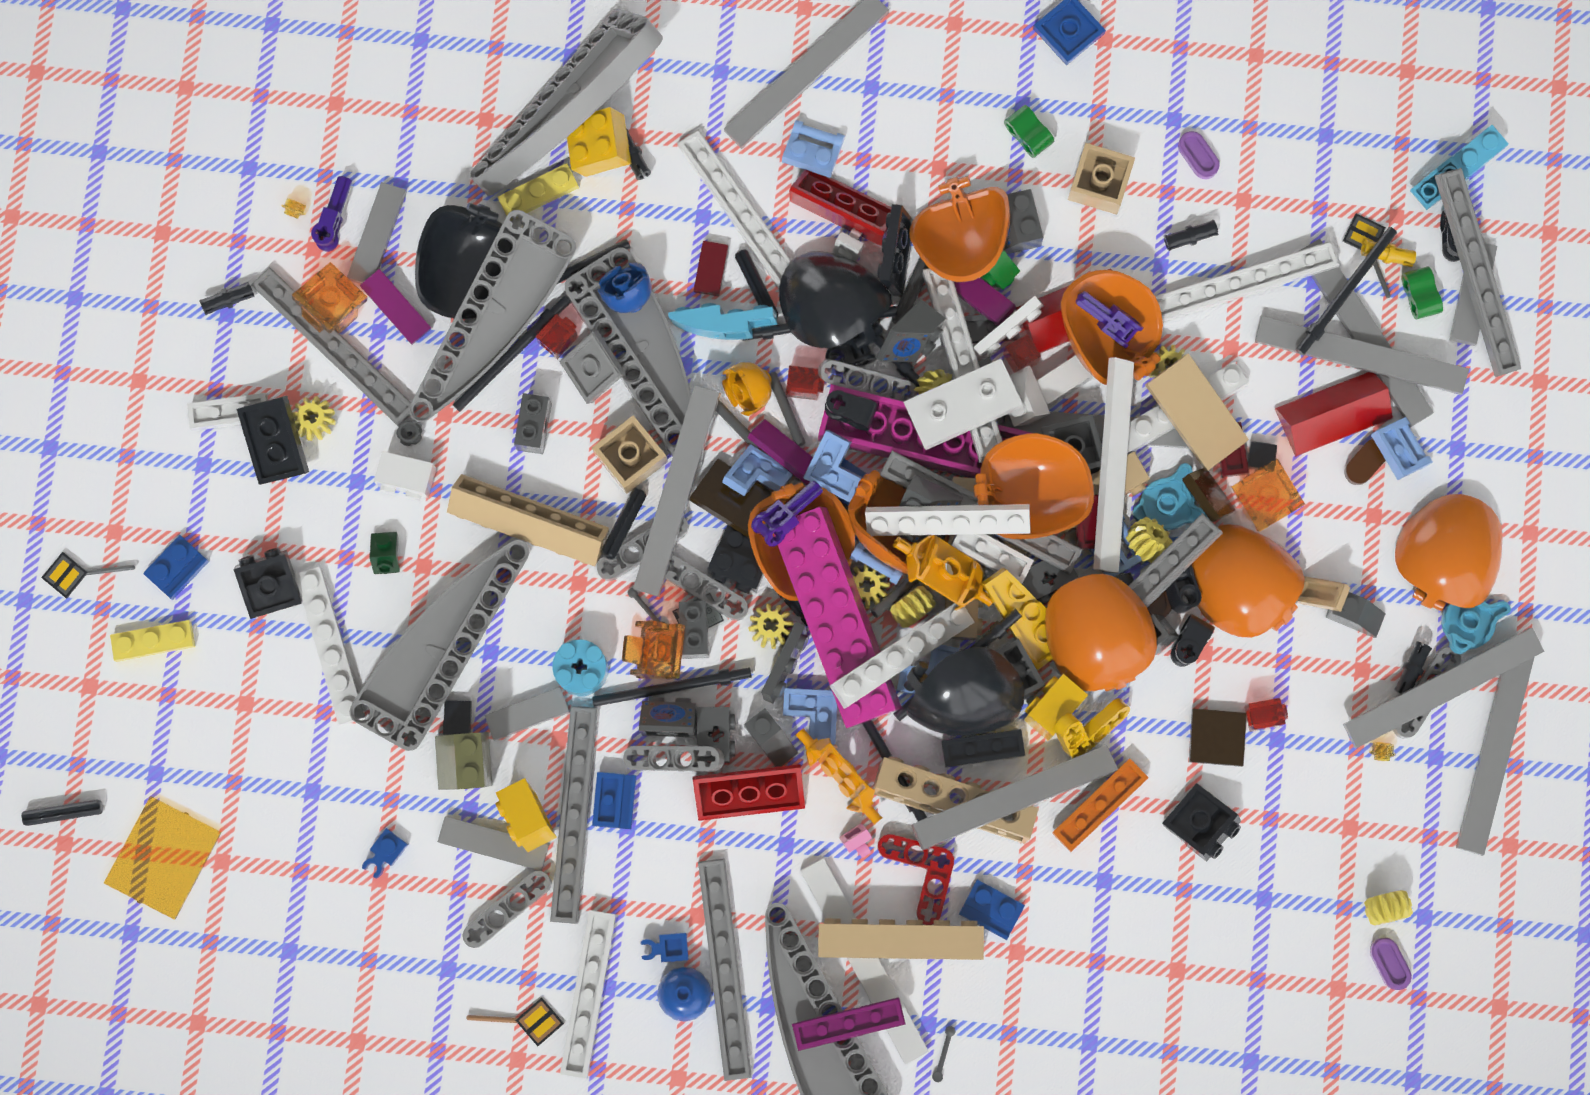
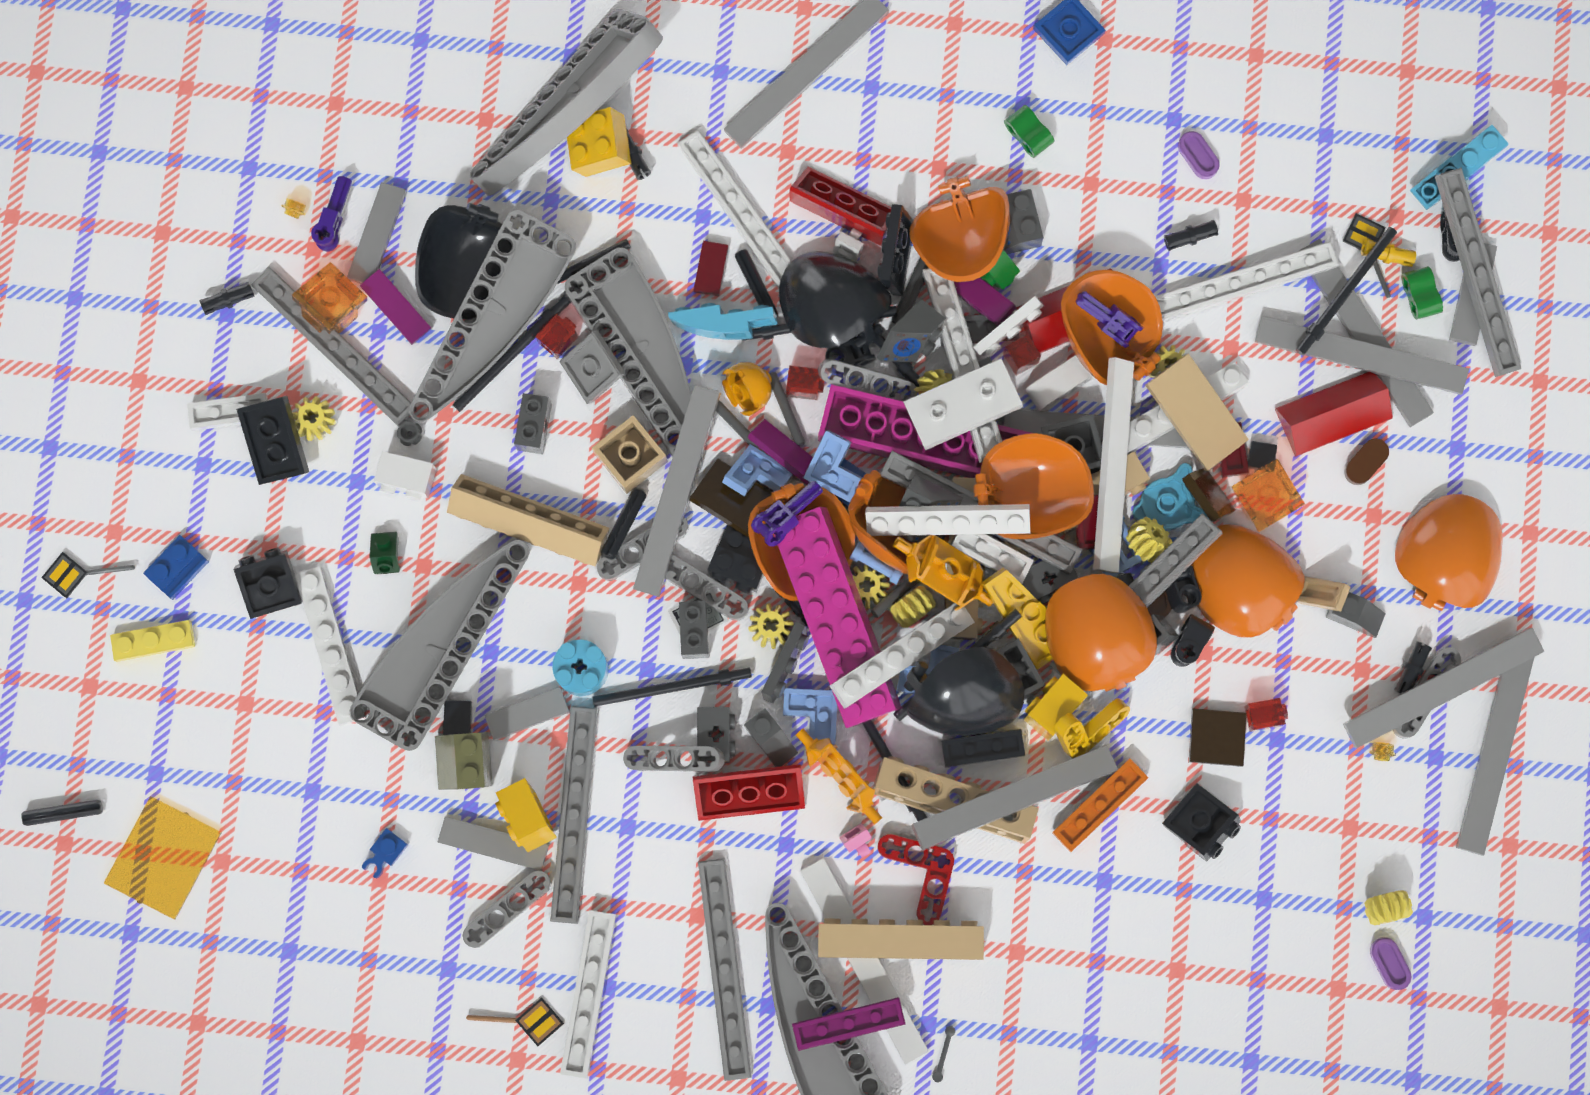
(539, 191): light yellow plate -> none
(614, 800): blue plate -> none
(626, 288): blue cylinder -> none
(634, 594): dark grey hinge -> none
(655, 651): clear orange panel -> none
(668, 718): dark grey slope -> none
(671, 948): blue plate -> none
(684, 994): blue cylinder -> none
(810, 155): light blue plate -> none
(853, 410): black piece -> none
(991, 909): blue plate -> none
(1031, 396): white slope -> none
(1101, 178): tan brick -> none
(1401, 448): light blue plate -> none
(1471, 626): medium azure tile -> none

